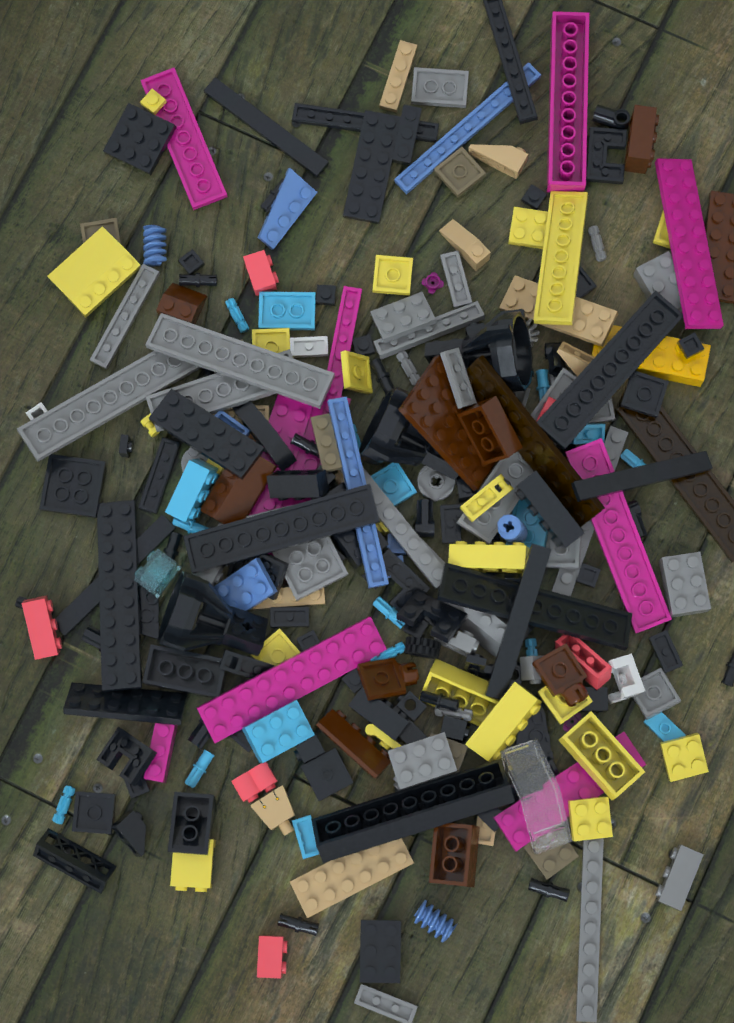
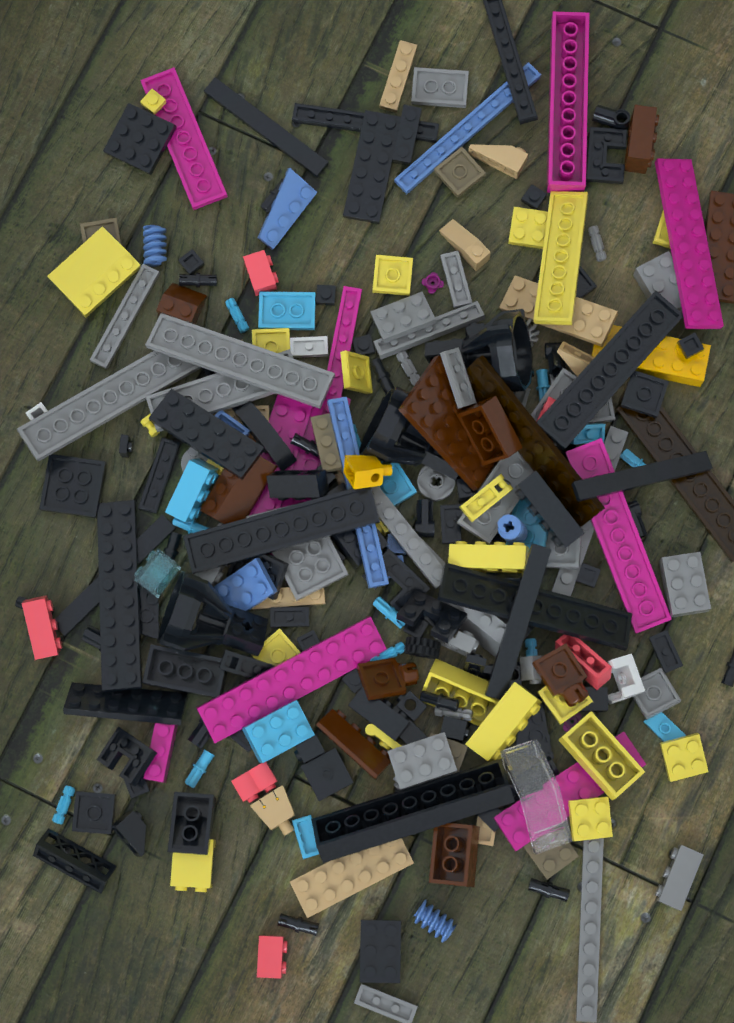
(365, 471): none -> yellow torso

